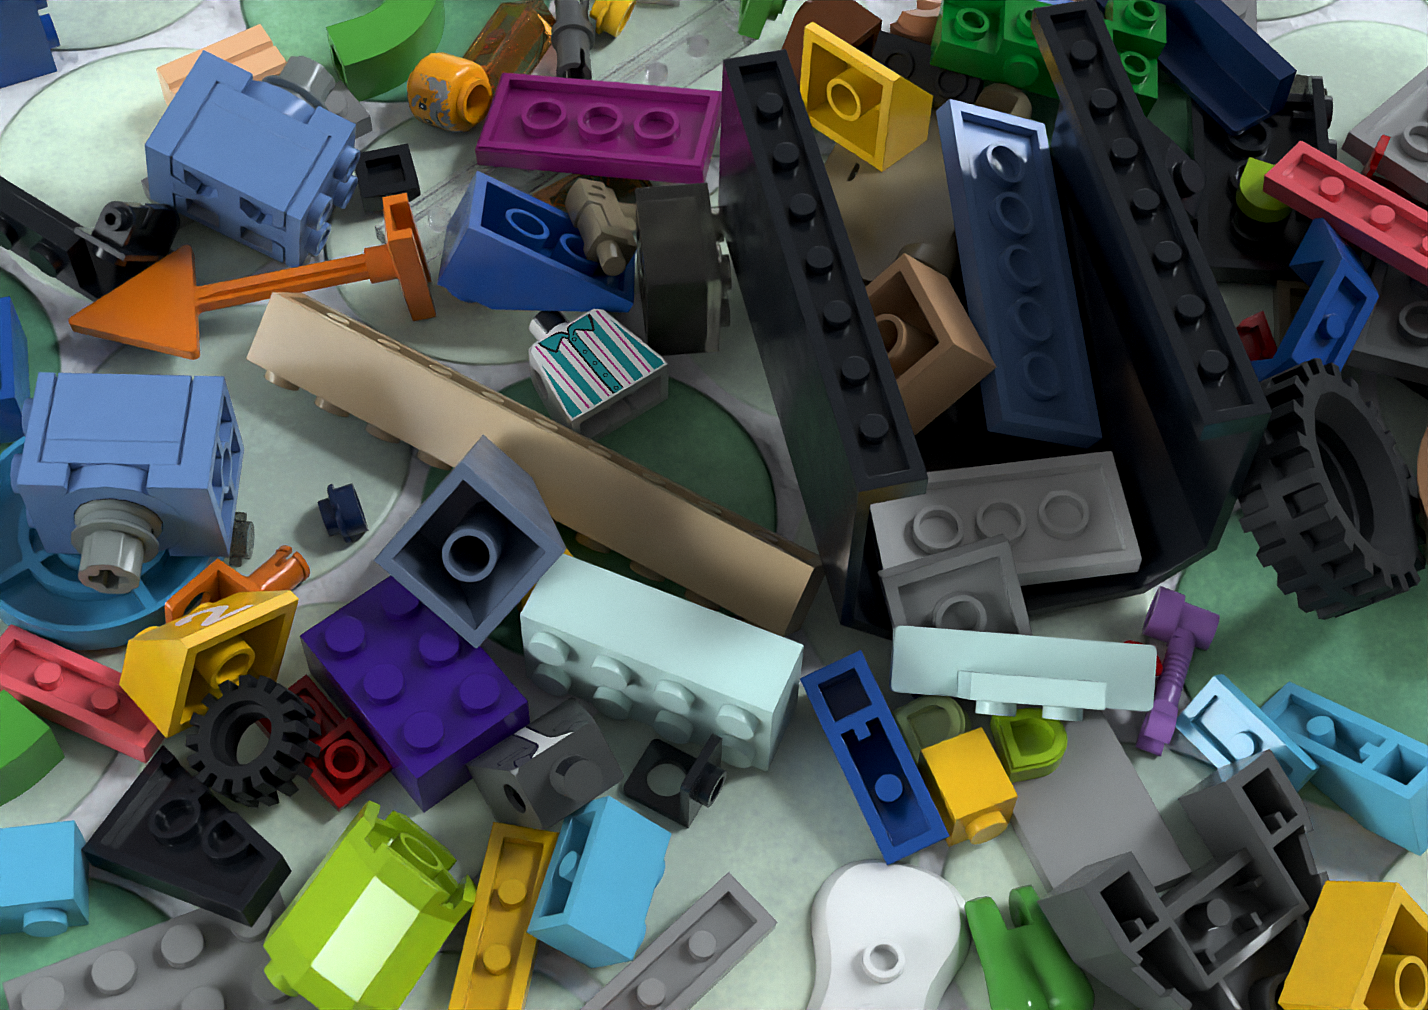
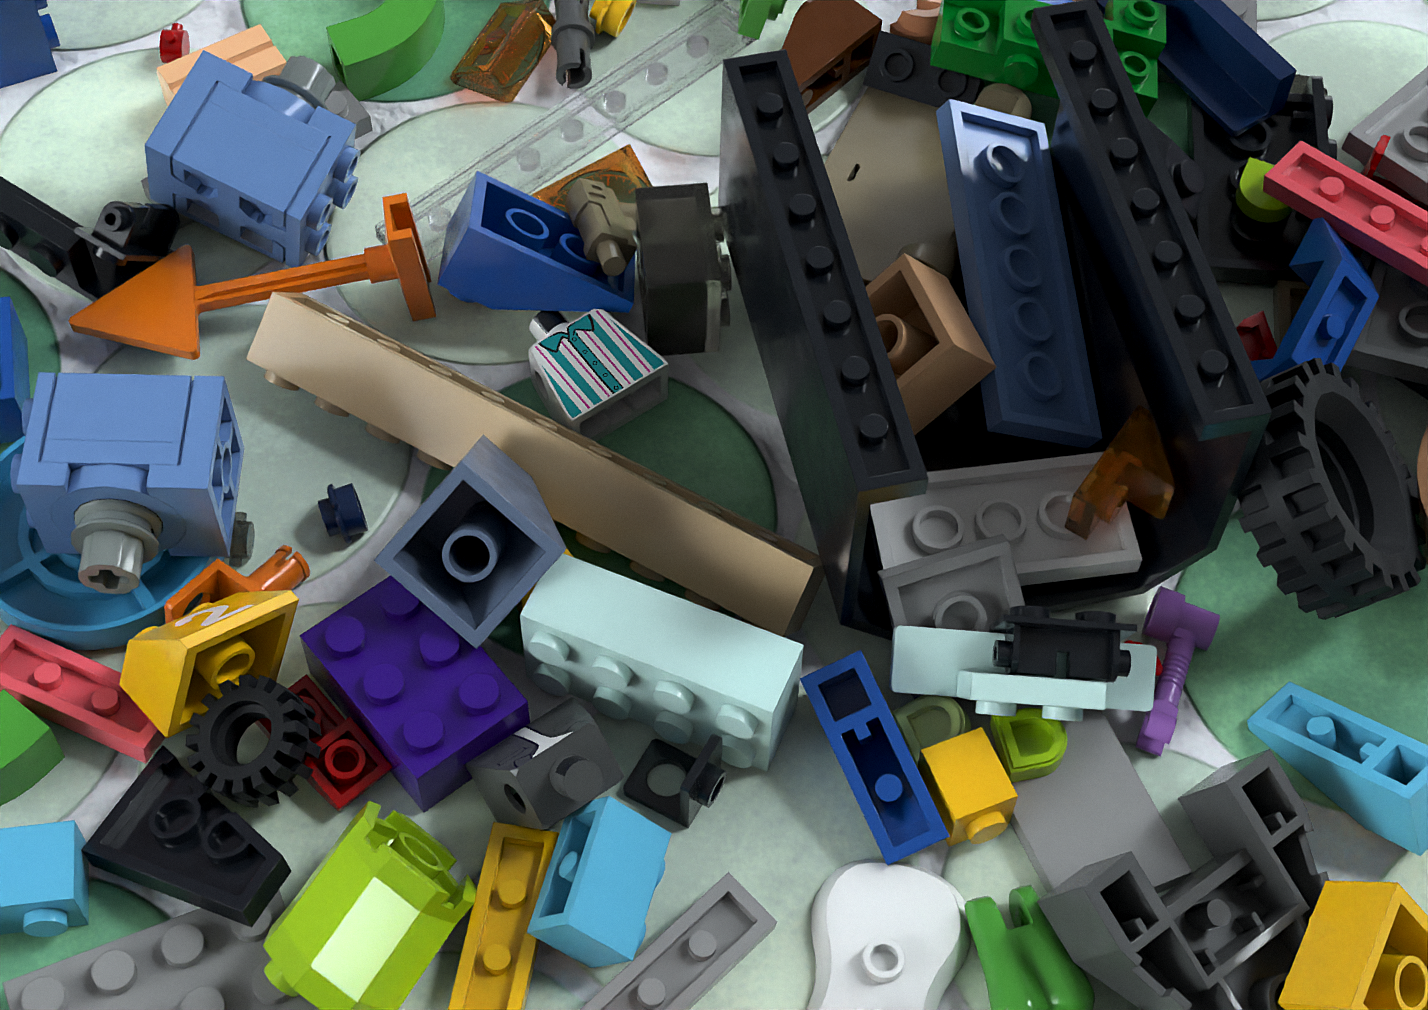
(174, 43): none -> red piece
(386, 174): black plate -> none
(449, 92): light orange head -> none
(600, 128): magenta tile -> none
(861, 100): yellow slope -> none
(1035, 639): none -> black hinge
(1128, 470): none -> clear orange slope
(1231, 727): medium azure plate -> none

